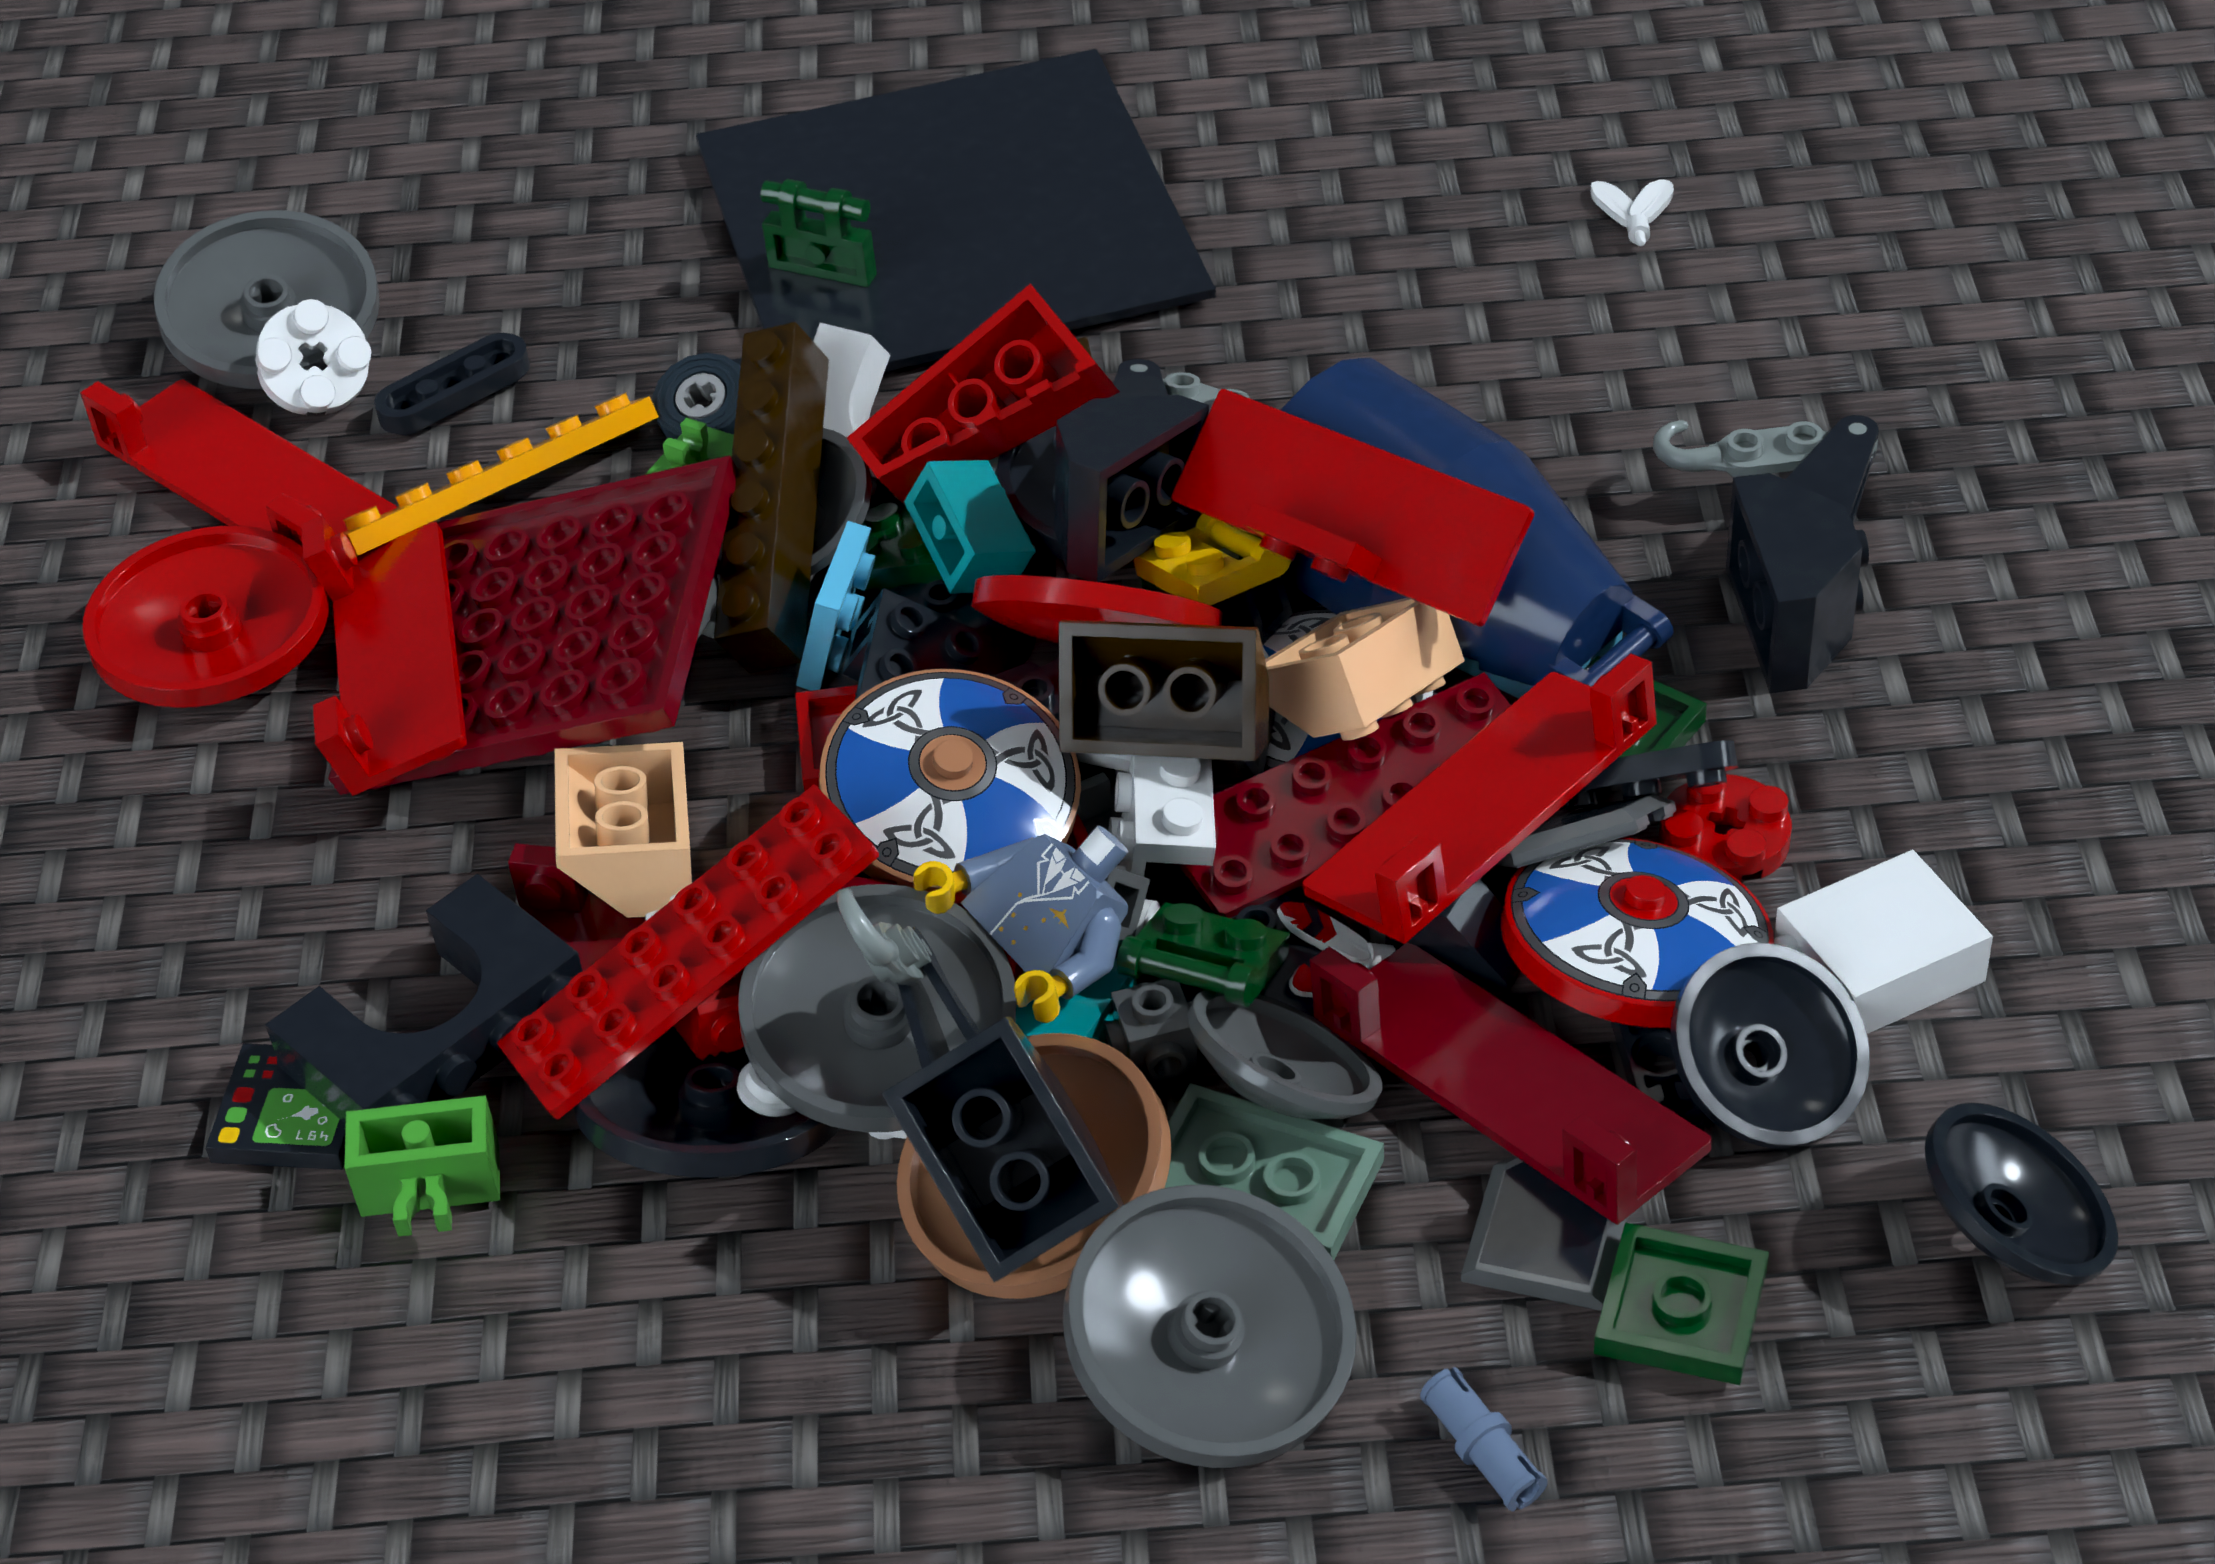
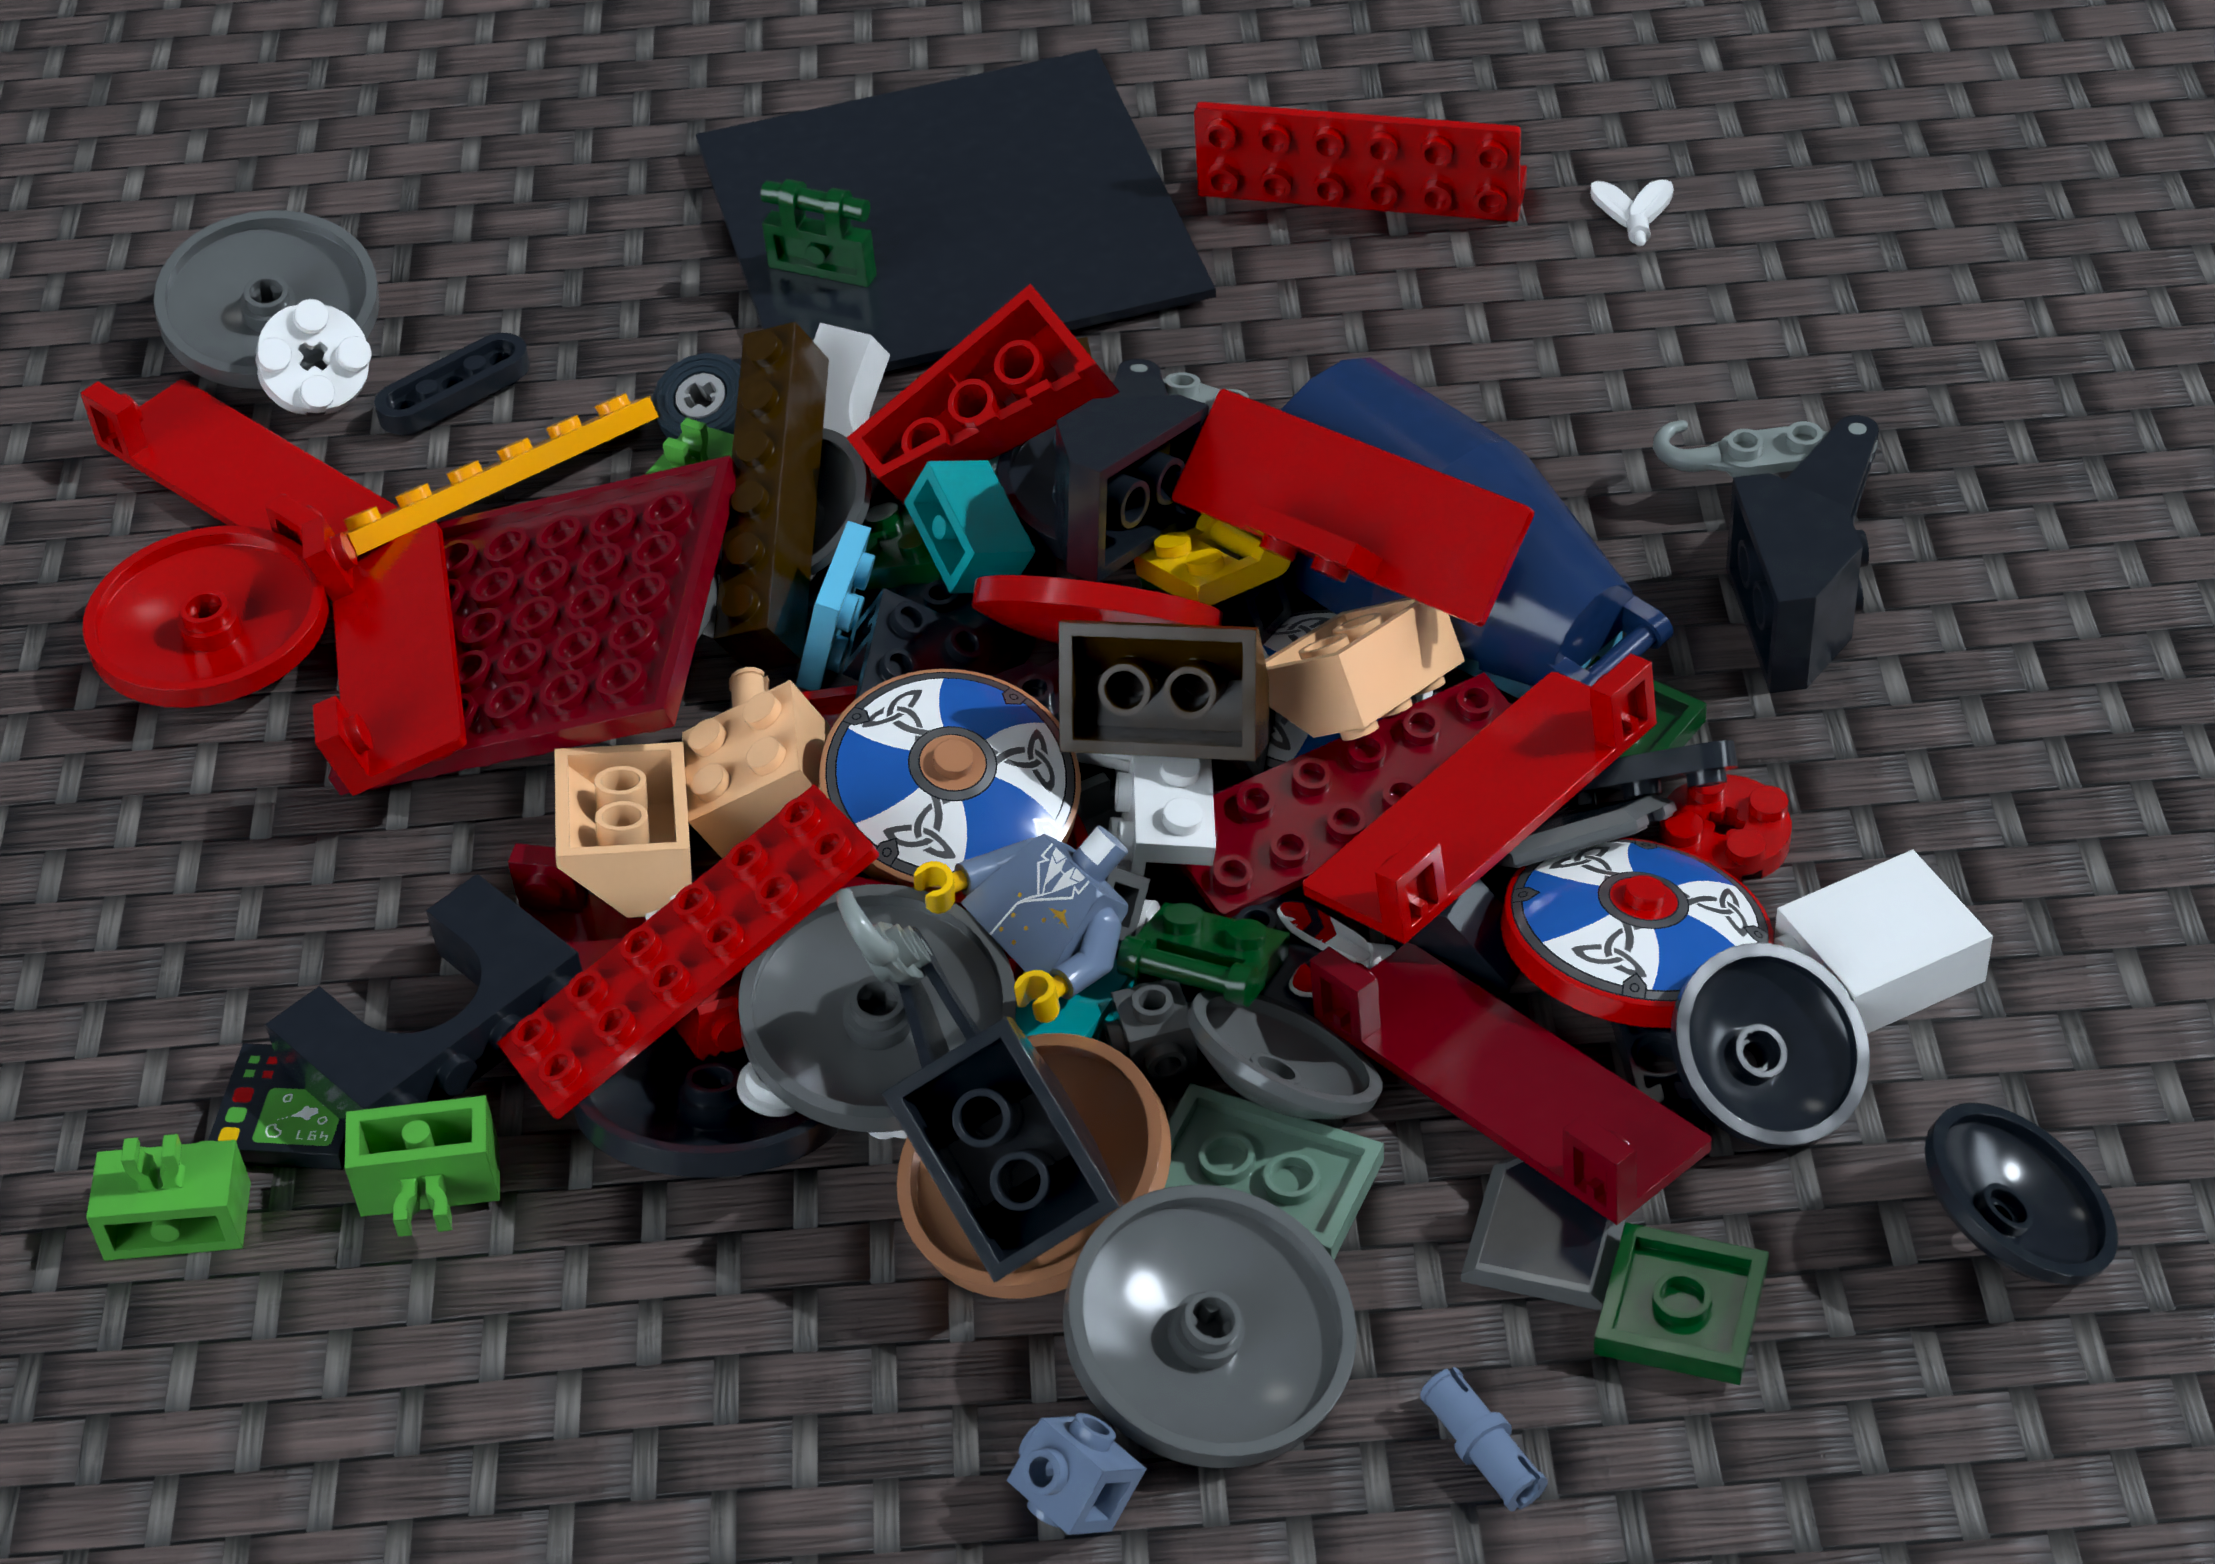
(168, 1199): none -> bright green brick
(751, 759): none -> light nougat brick
(1075, 1474): none -> sand blue brick
(1359, 161): none -> red bracket

